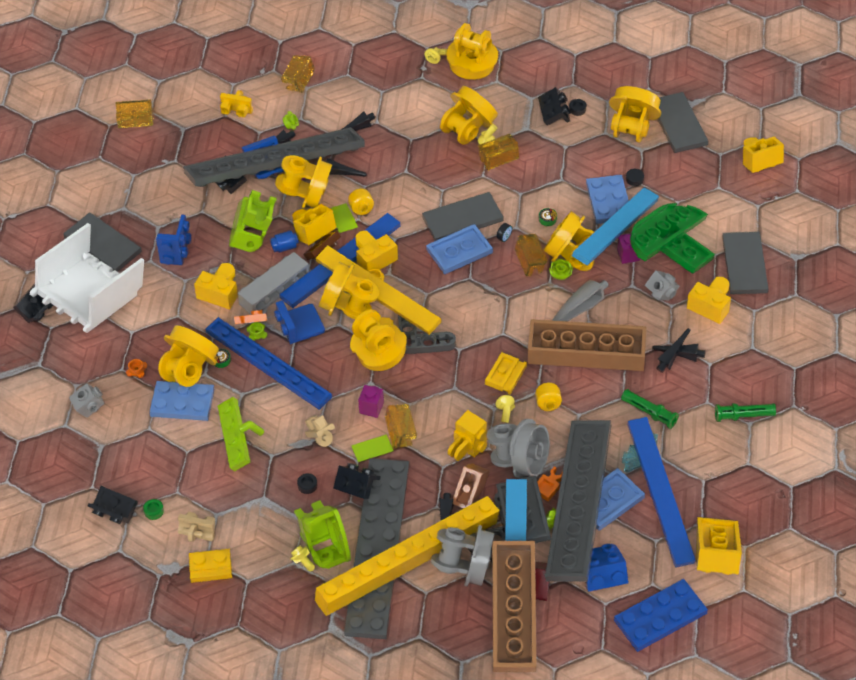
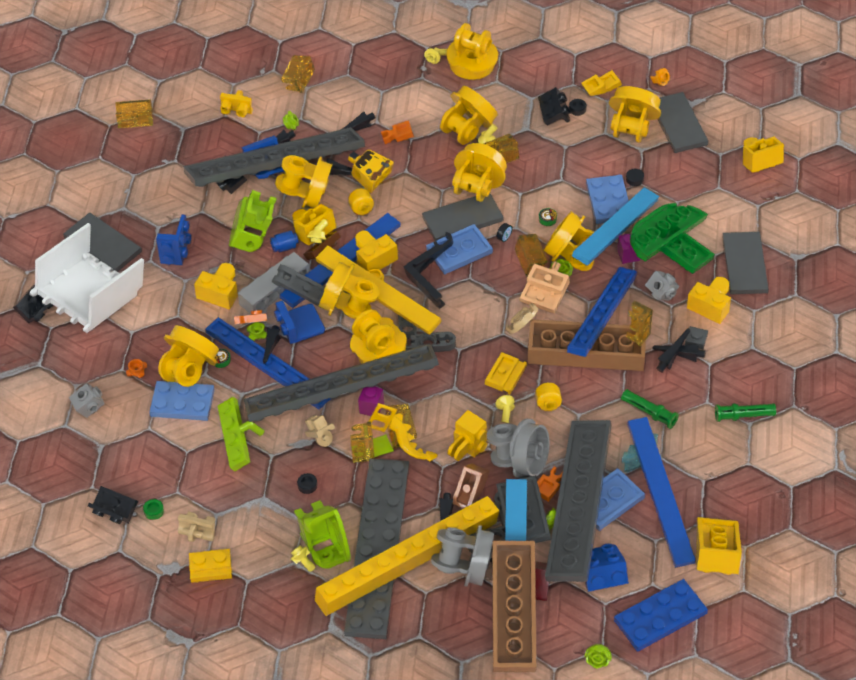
(271, 341): none -> black piece
(299, 284): none -> dark grey plate
(317, 235): none -> light yellow plate
(340, 382): none -> dark grey plate
(344, 218): lime sticker -> none
(355, 481): black bracket -> none
(362, 443): none -> clear yellow hinge
(370, 169): none -> yellow torso
(395, 423): none -> yellow piece
(399, 132): none -> orange plate
(420, 263): none -> black hinge
(478, 170): none -> yellow piece
(522, 318): none -> tan tile
(545, 287): none -> light nougat plate
(582, 300): light grey piece -> none
(598, 656): none -> lime plate
(601, 312): none -> blue tile
(603, 84): none -> yellow slope
(640, 322): none -> clear yellow hinge
(662, 77): none -> light orange plate
(697, 336): none -> dark grey plate

